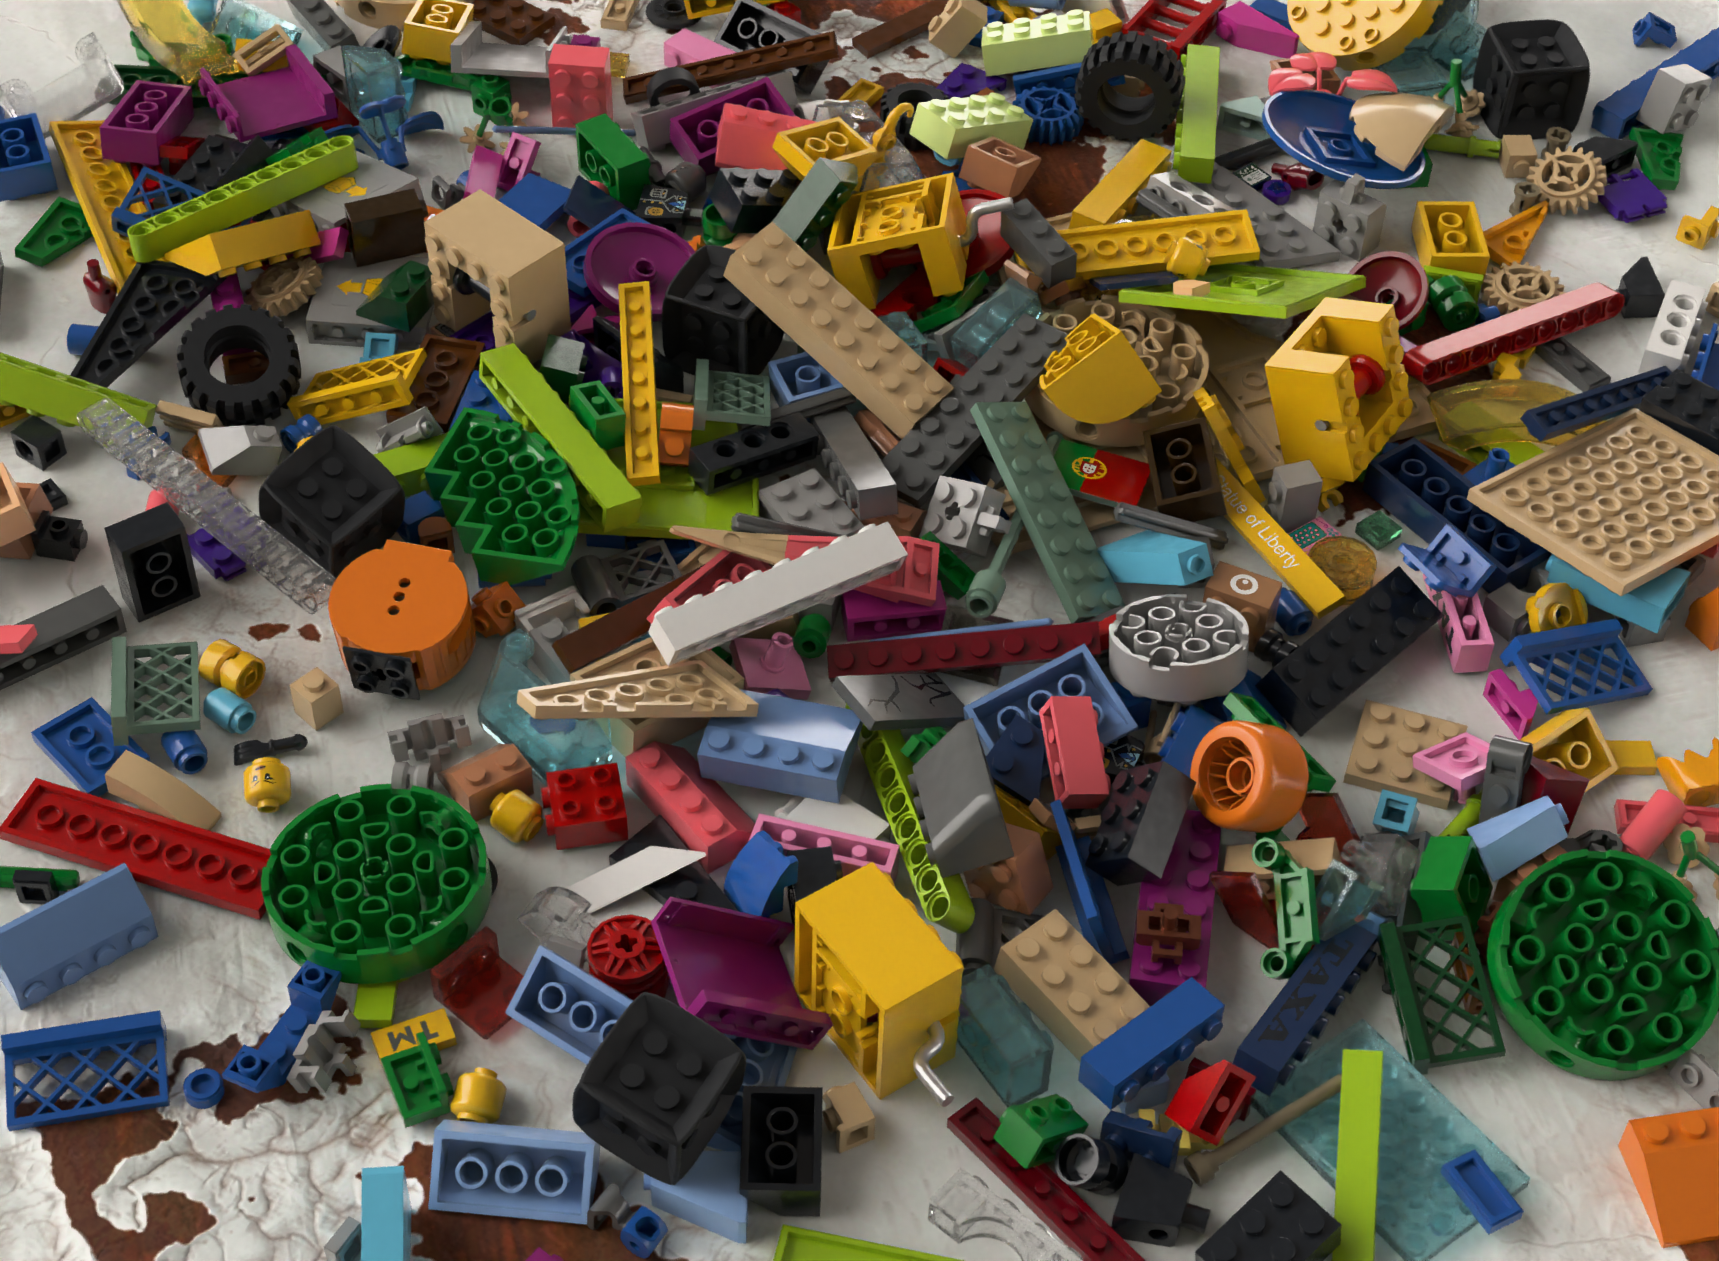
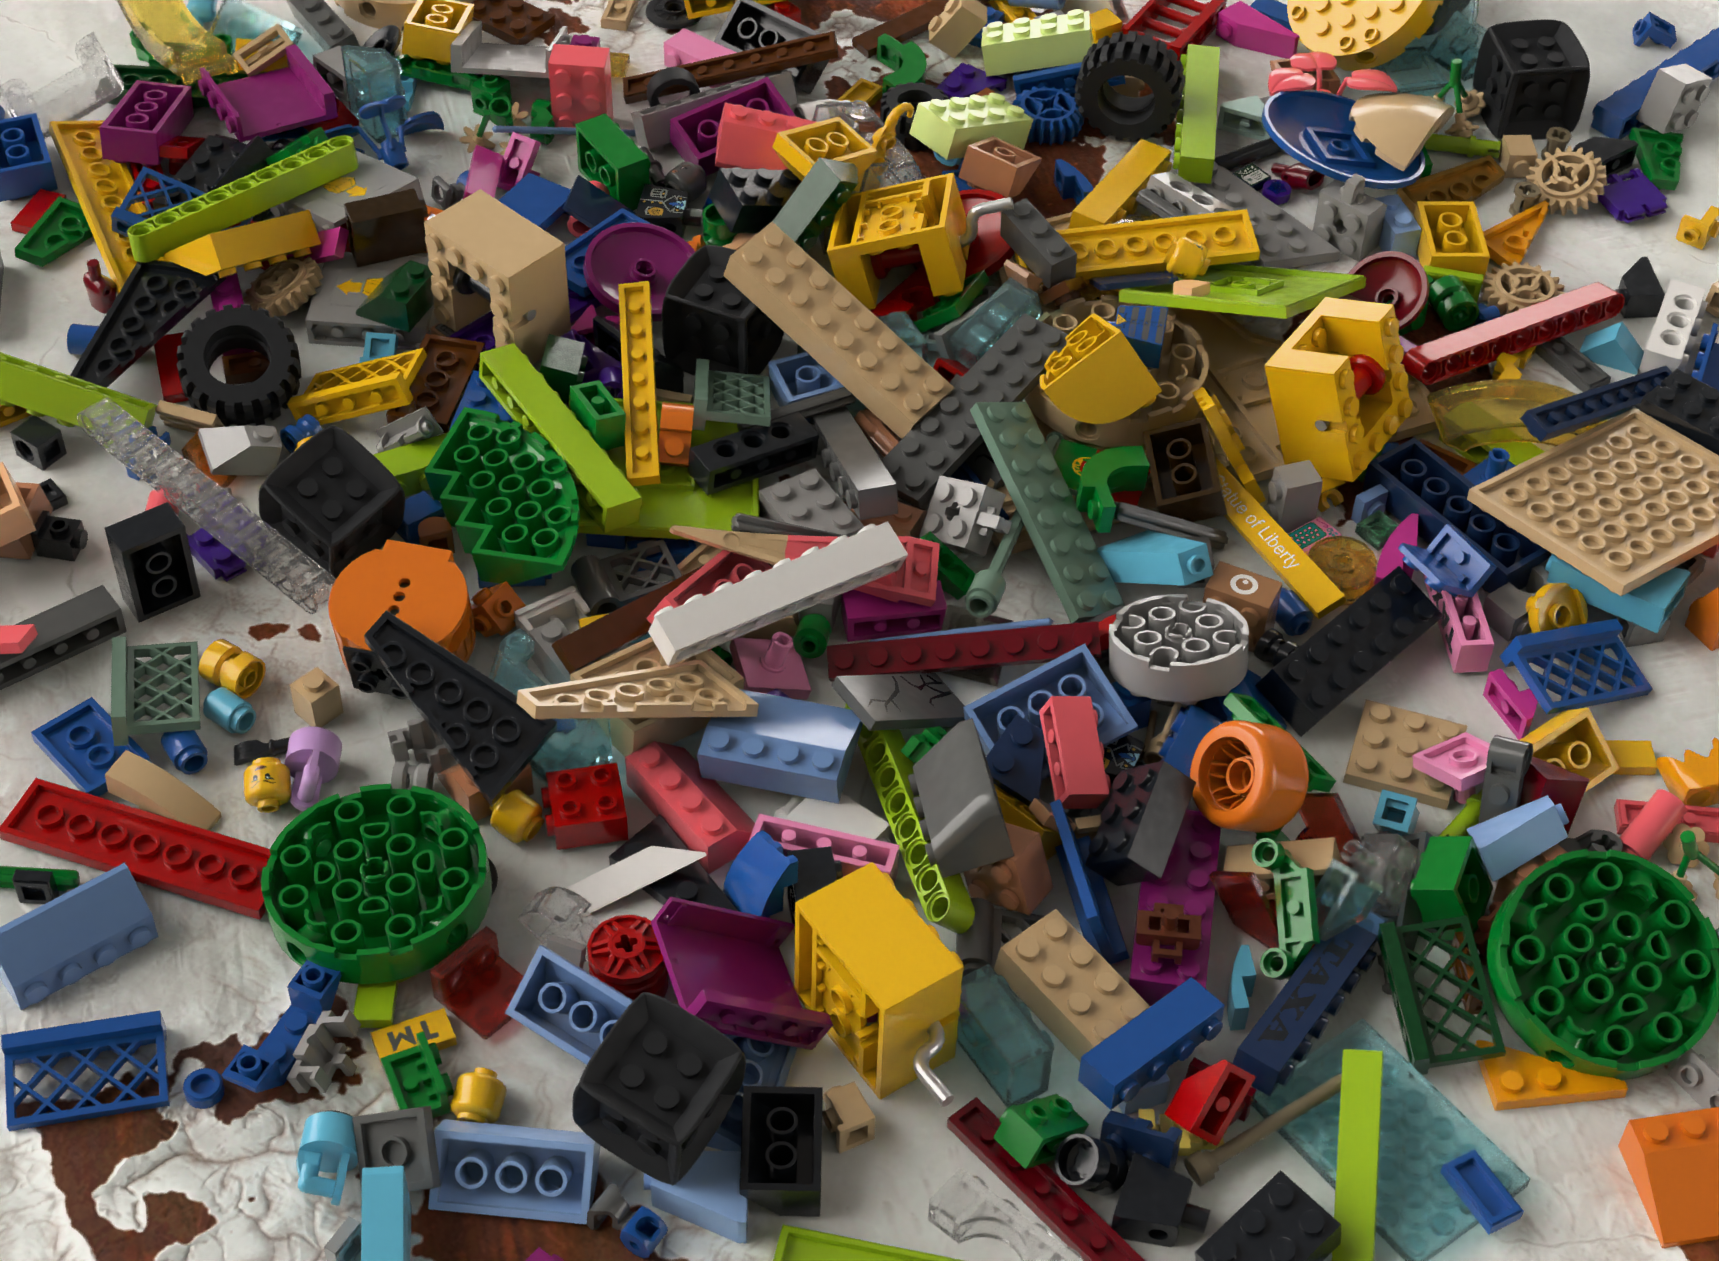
(34, 210): none -> red tile
(167, 362): none -> red tile
(313, 760): none -> lavender piece
(326, 1147): none -> medium azure piece
(399, 1140): none -> dark grey tile
(462, 706): none -> black wing
(542, 117): none -> green piece
(906, 61): none -> green arch
(1071, 182): none -> blue slope
(1107, 473): none -> green arch
(1144, 330): none -> blue torso
(1240, 988): none -> medium azure slope
(1369, 503): none -> medium blue plate
(1390, 556): none -> dark pink slope
(1399, 228): none -> light blue brick
(1455, 184): none -> pearl gold wing
(1534, 1081): none -> light orange wing
(1614, 348): none -> medium azure slope

